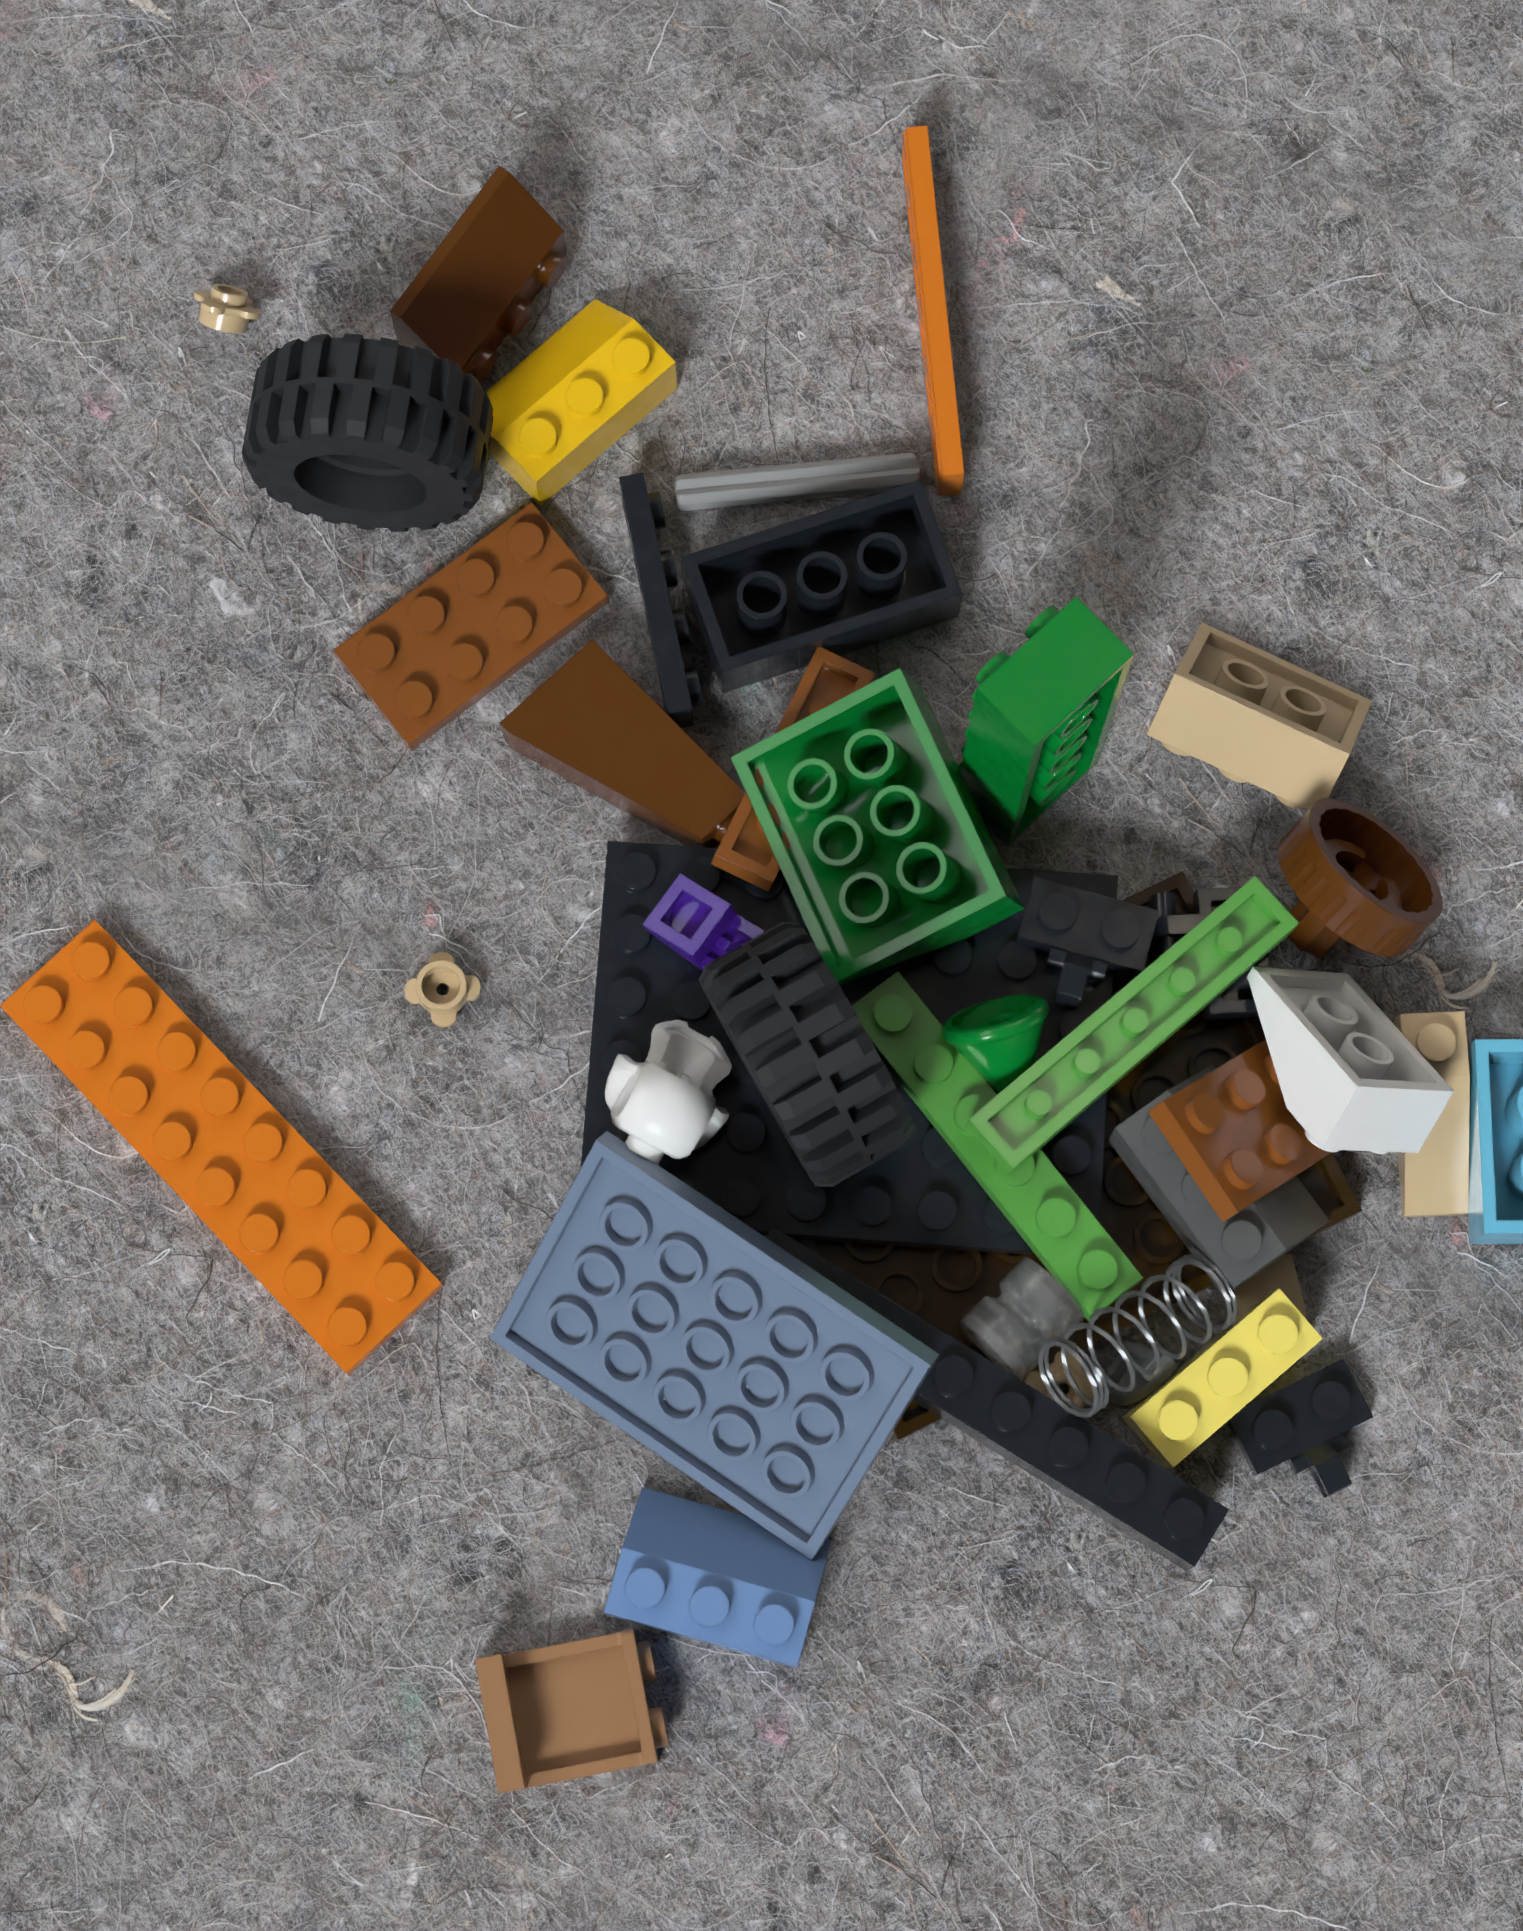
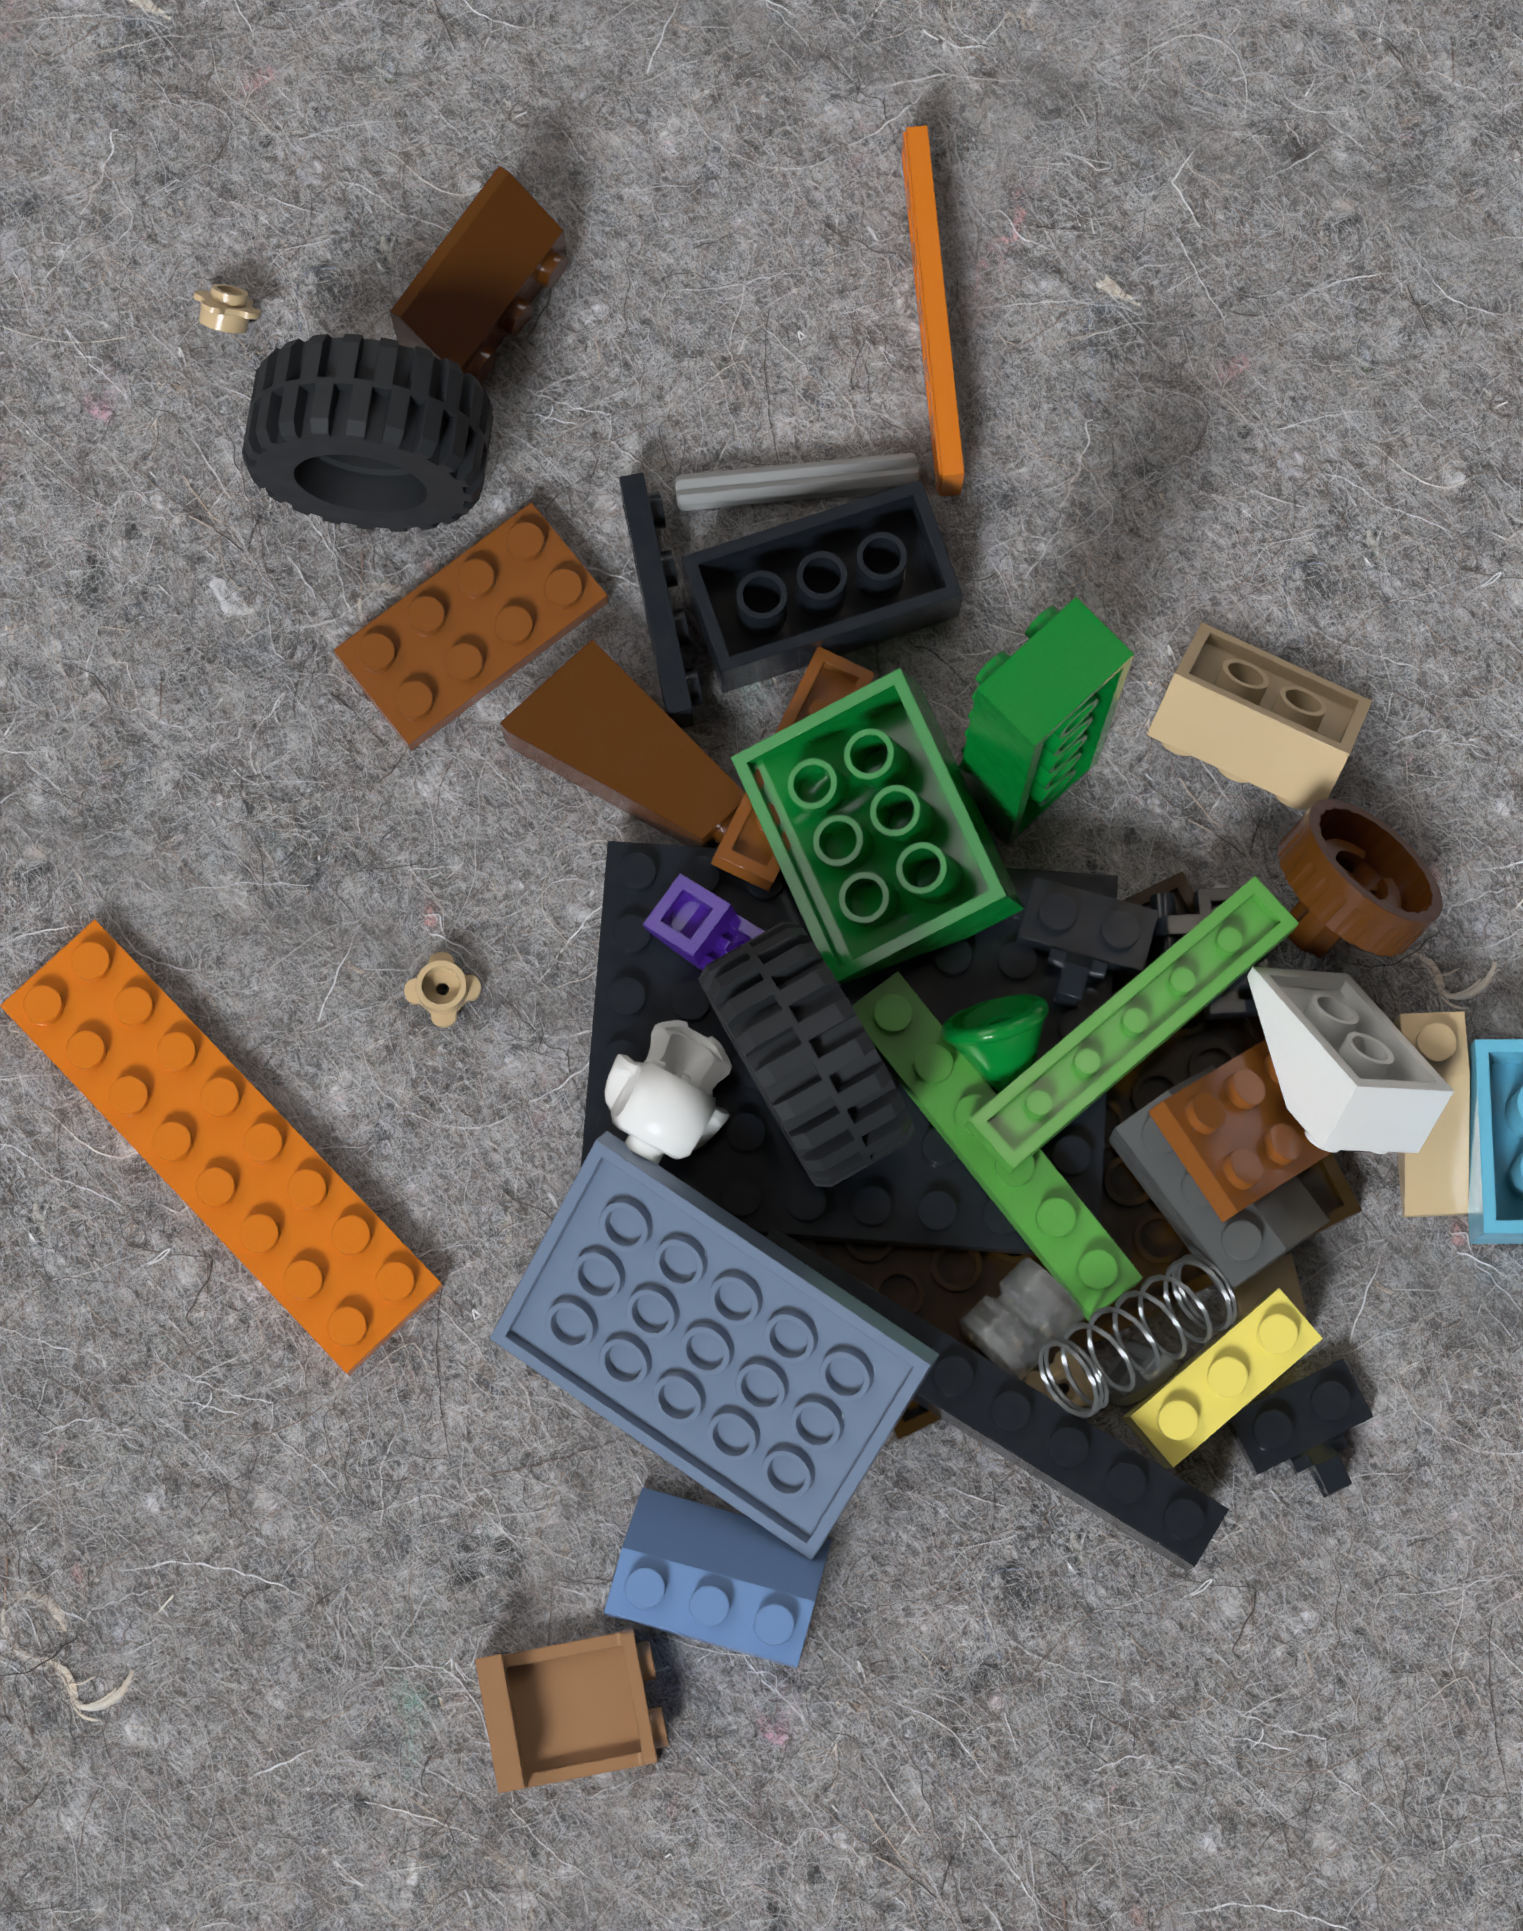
(576, 398): yellow slope -> none

